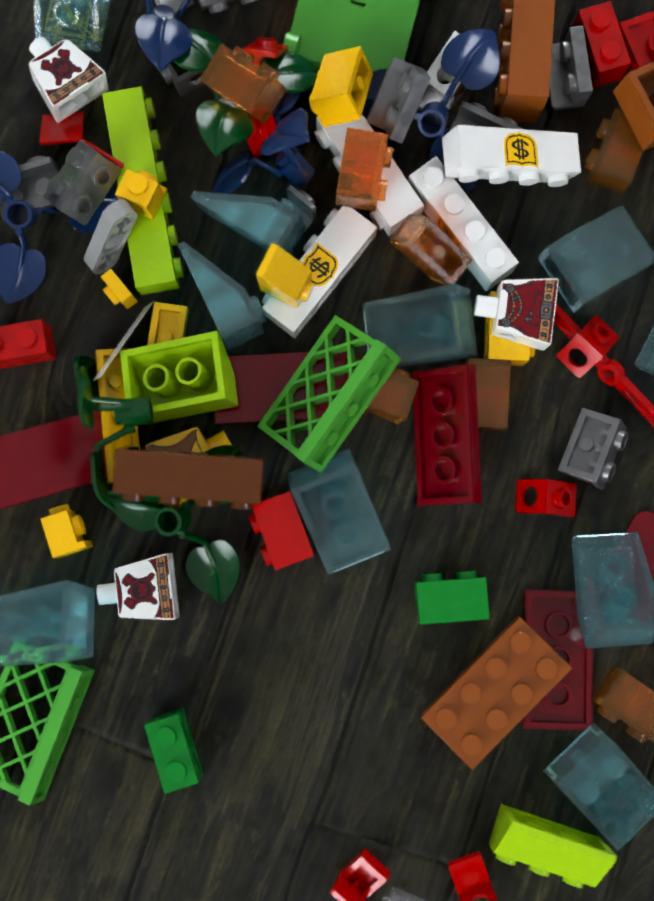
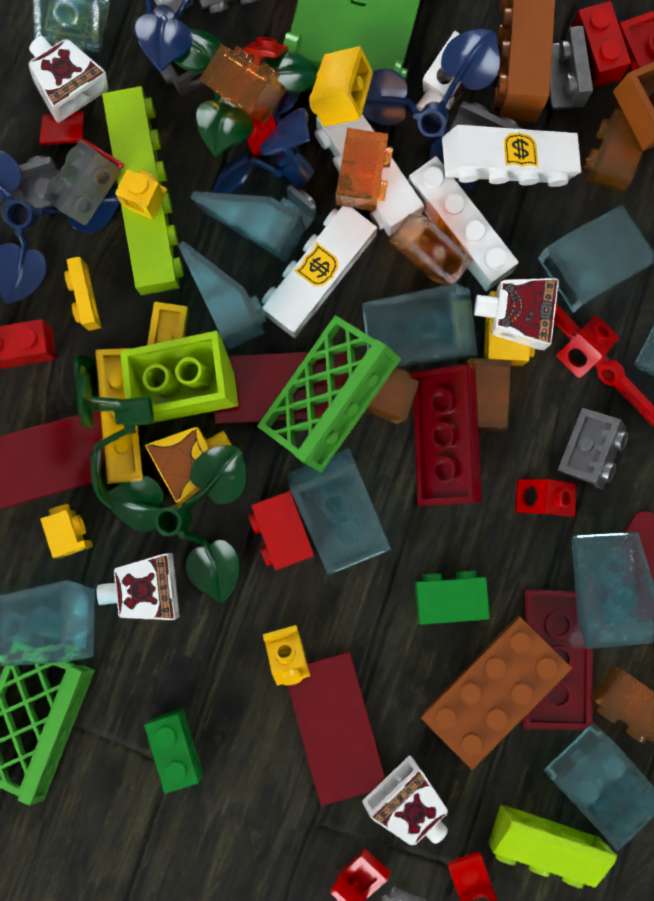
(79, 280): none -> yellow plate
(110, 236): light grey beam -> none
(117, 290): yellow plate -> none
(124, 339): white sticker -> none
(188, 477): reddish brown wedge -> none
(284, 277): yellow slope -> none
(286, 644): none -> yellow brick
(336, 730): none -> dark red tile
(398, 98): flat silver bracket -> none
(408, 805): none -> white torso

